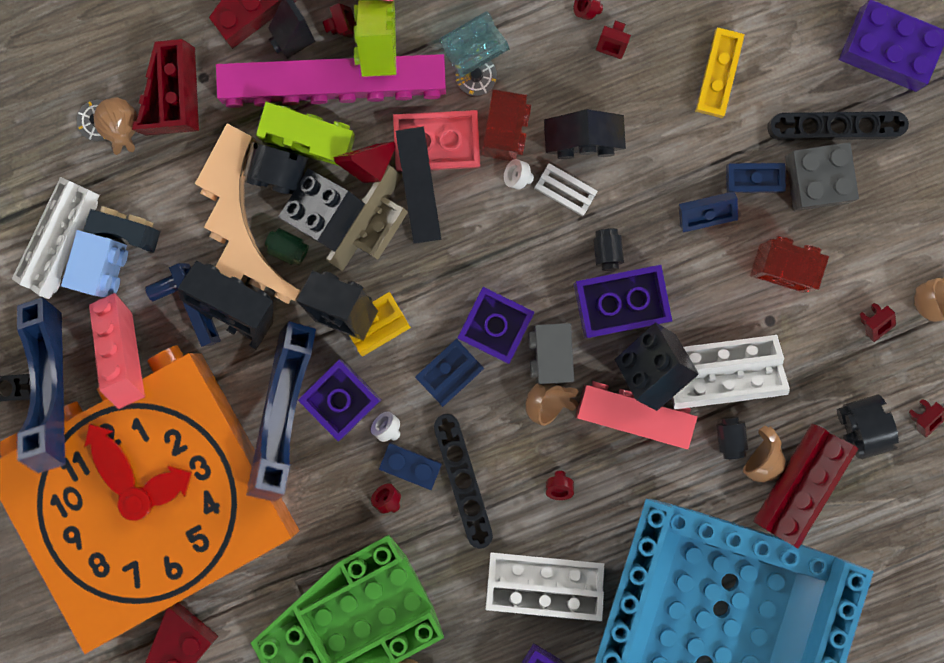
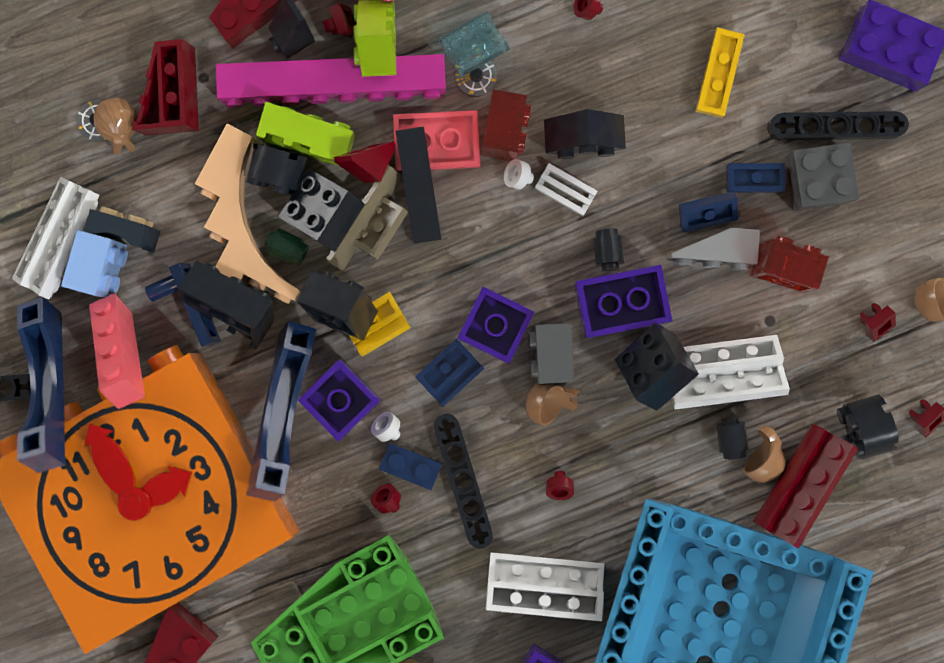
(613, 40): dark red tile -> none
(628, 415): coral brick -> none
(731, 247): none -> light grey slope

